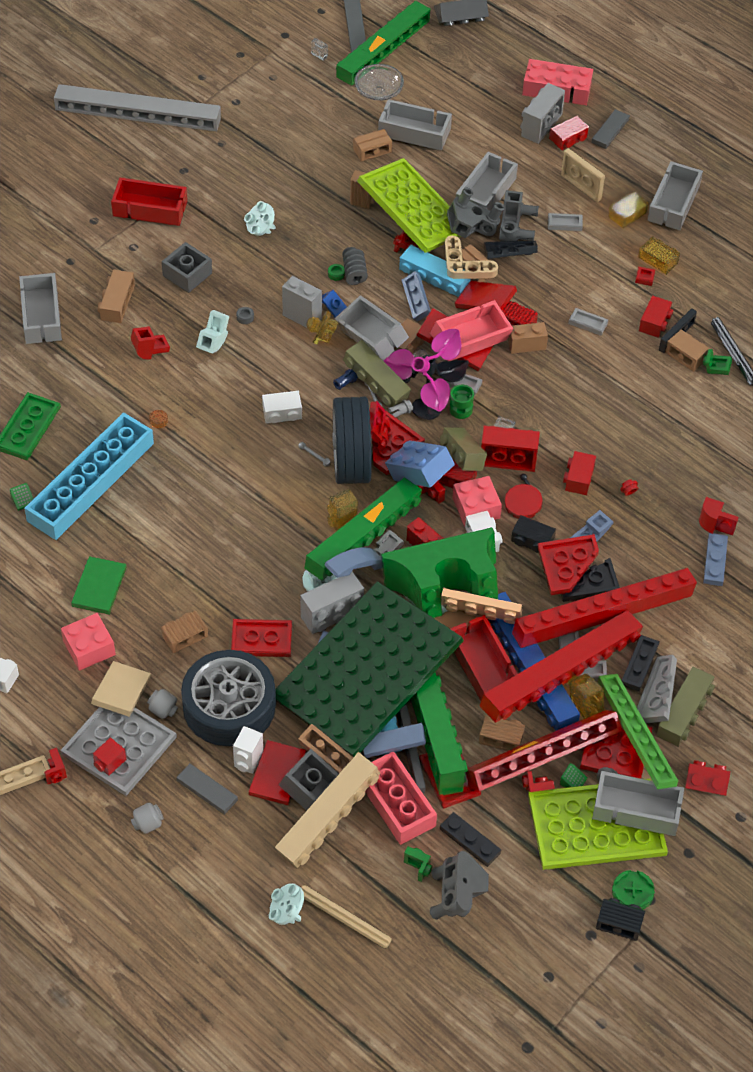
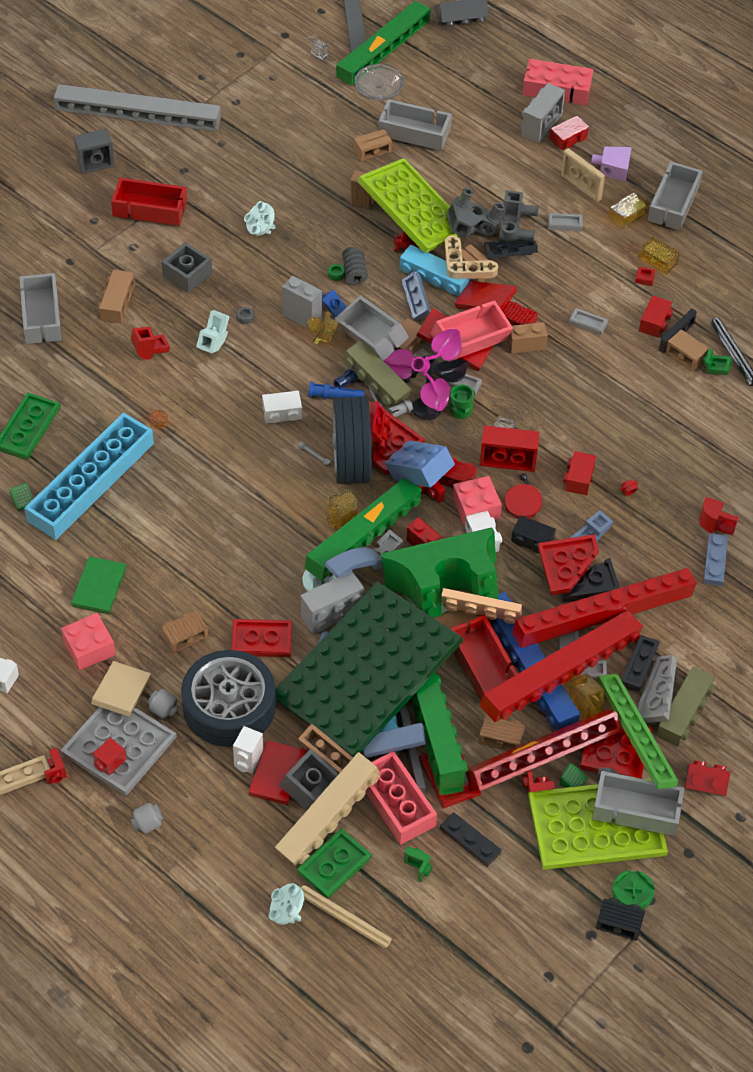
(94, 151): none -> dark grey brick
(207, 788): dark grey tile -> none
(327, 391): none -> blue pin
(334, 863): none -> green plate
(461, 882): dark grey piece -> none
(463, 449): olive brick -> none
(488, 182): light grey piece -> none
(610, 129): dark grey tile -> none
(613, 162): none -> lavender torso

